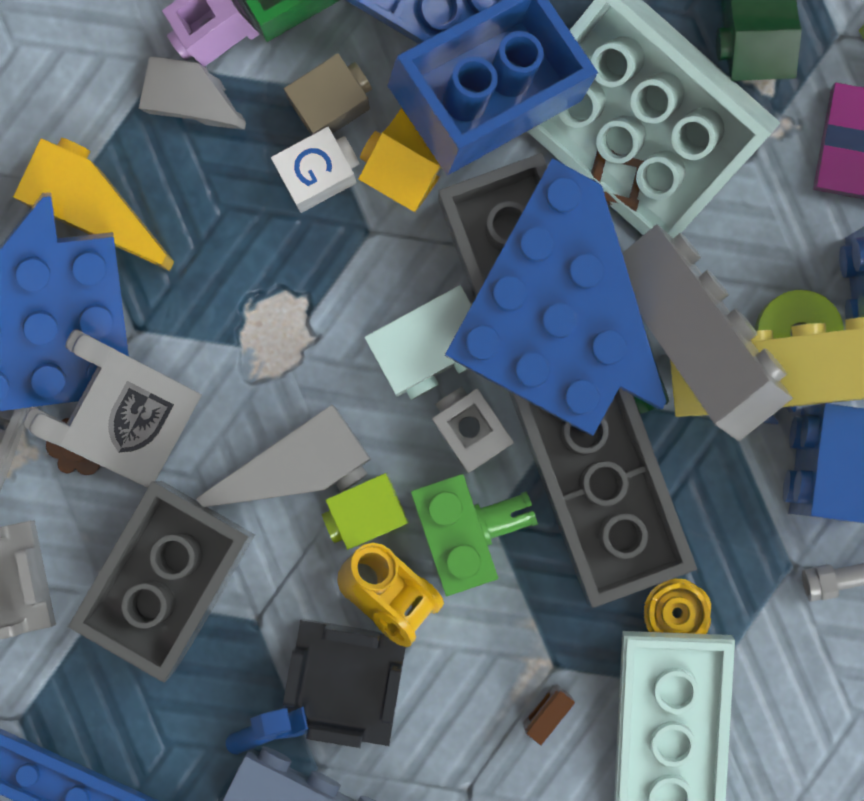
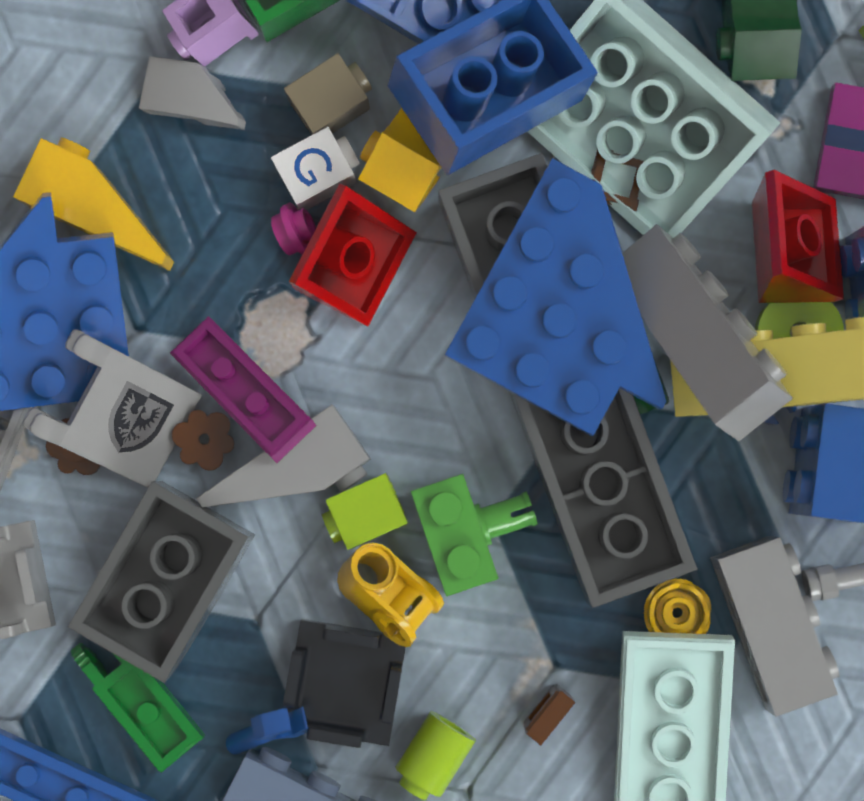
(142, 708): none -> green hinge
(188, 434): none -> reddish brown plant
(243, 389): none -> magenta tile
(293, 228): none -> dark pink plate
(352, 256): none -> red slope
(415, 345): light aqua brick -> none
(433, 756): none -> lime brick
(491, 436): light grey brick -> none
(776, 624): none -> light grey brick
(795, 242): none -> red slope

